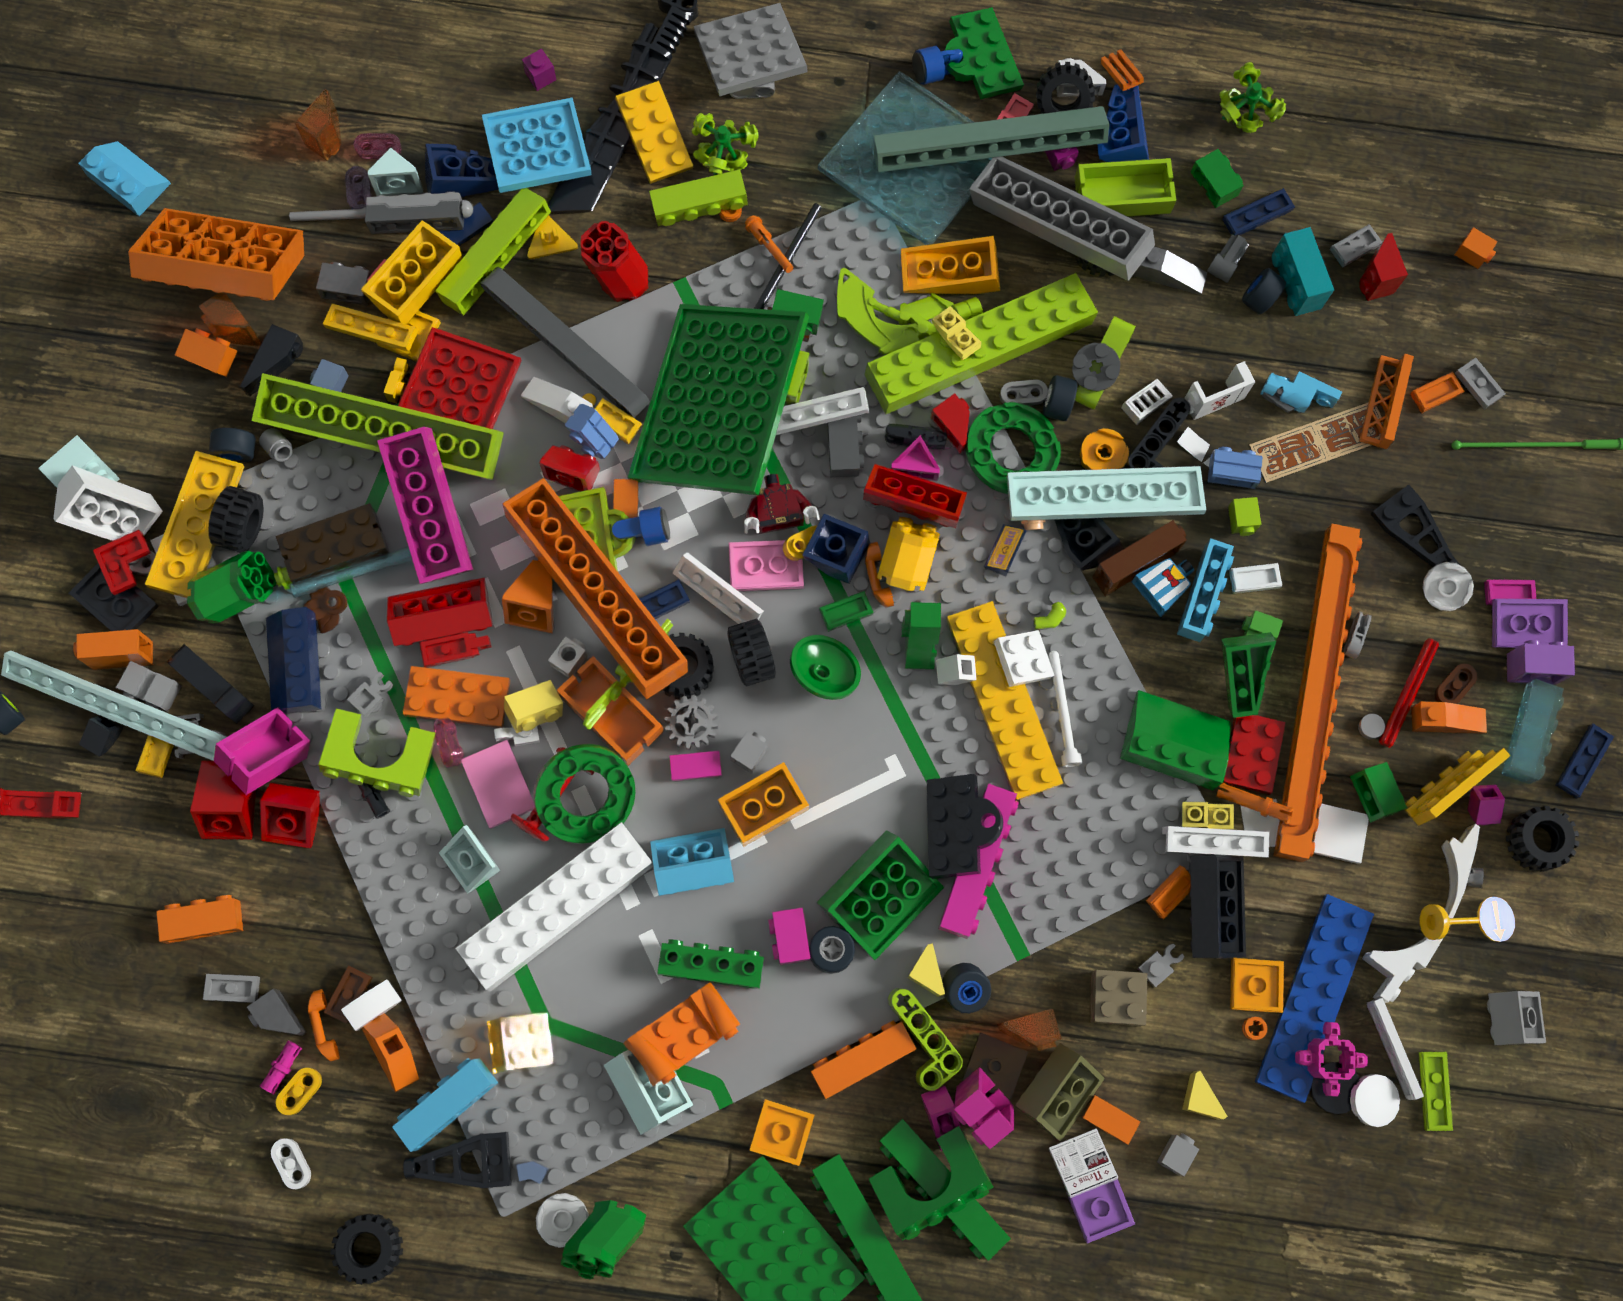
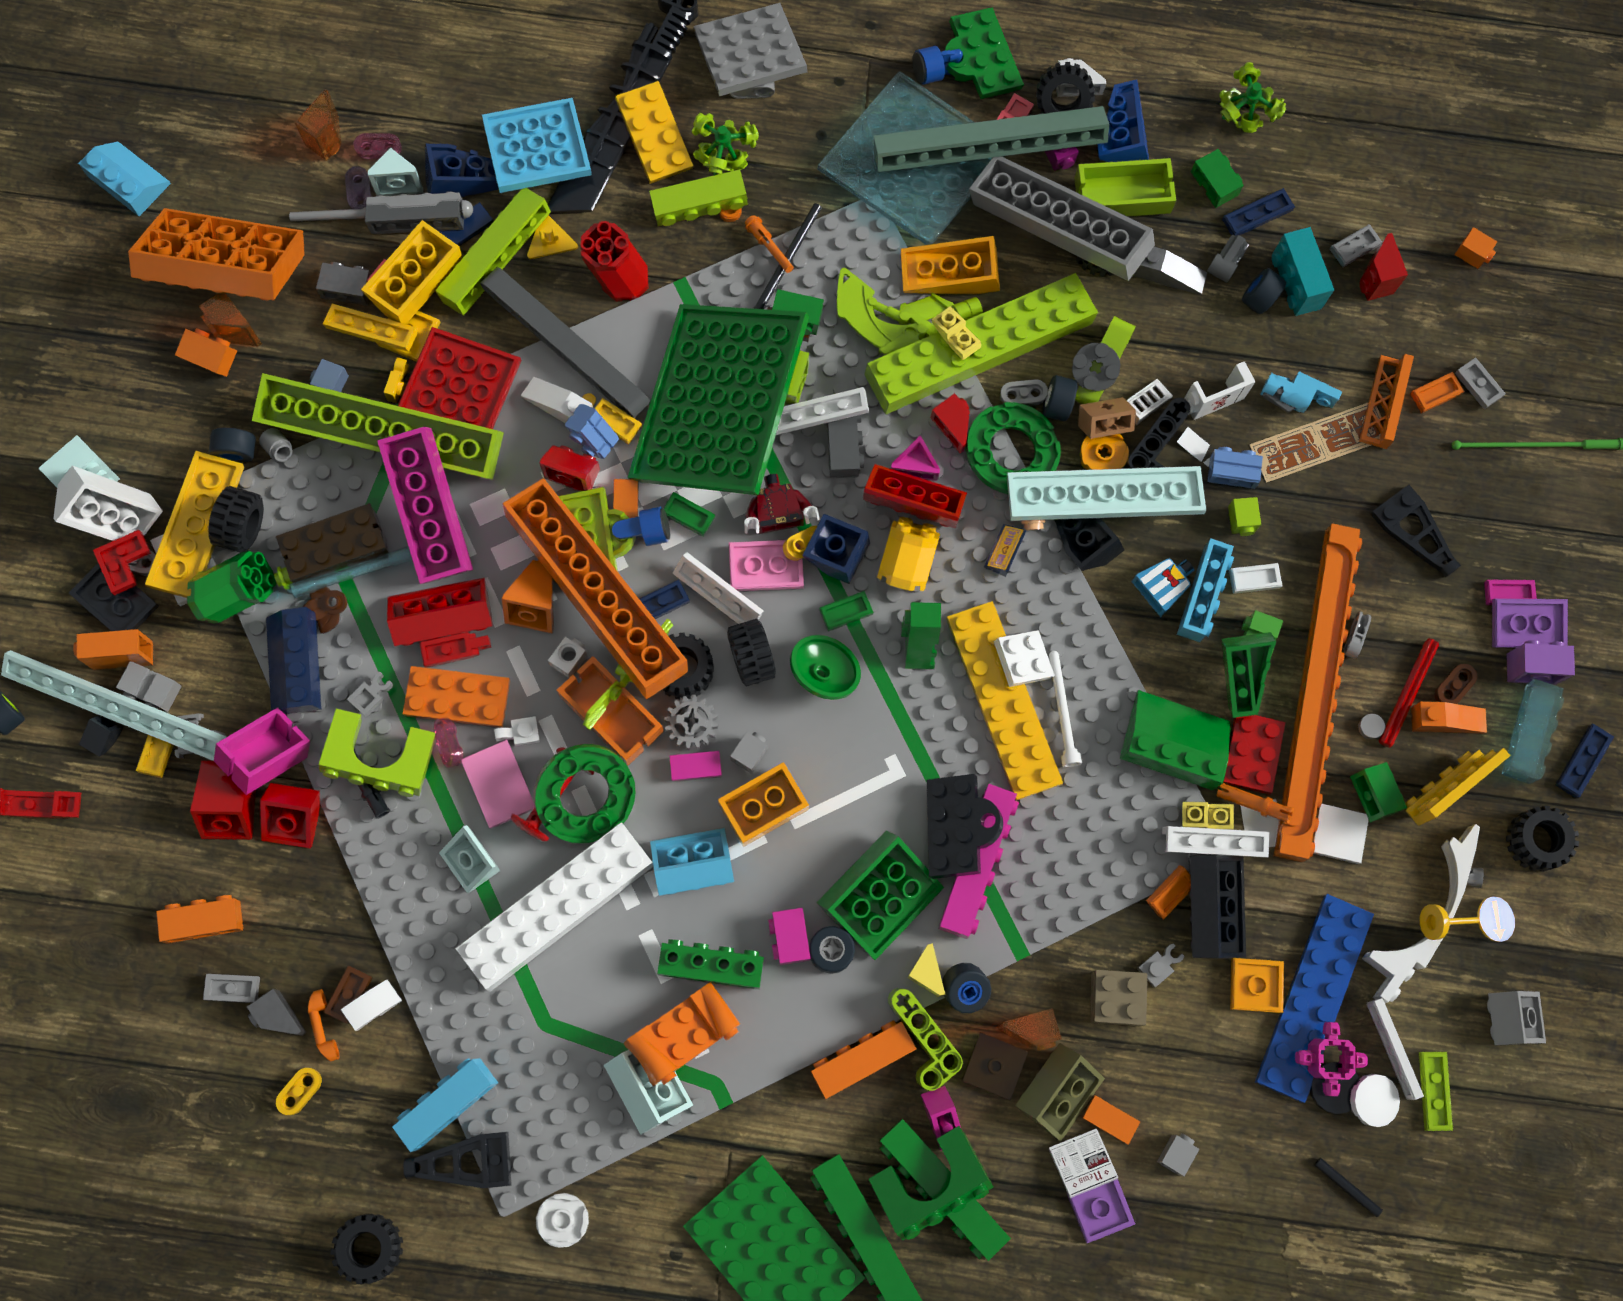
(210, 683): black beam -> none
(273, 357): black slope -> none
(281, 1067): dark pink pin -> none
(289, 1165): white plate -> none
(391, 1051): orange slope -> none
(519, 1042): clear yellow bracket -> none
(531, 1170): sand blue piece -> none
(533, 706): light yellow brick -> none
(539, 69): magenta brick -> none
(603, 1239): green brick -> none
(688, 514): none -> green tile
(782, 1132): light orange plate -> none
(884, 595): orange bar -> none
(907, 434): black hinge -> none
(956, 669): white brick -> none
(988, 1116): dark pink piece -> none
(1053, 619): lime arm -> none
(1106, 418): none -> medium nougat brick
(1126, 69): orange tile -> none
(1138, 557): reddish brown window -> none
(1201, 1098): light yellow slope -> none
(1260, 1034): orange bush -> none
(1348, 1187): none -> black piece
(1448, 586): white tile -> none
(1486, 804): magenta brick -> none

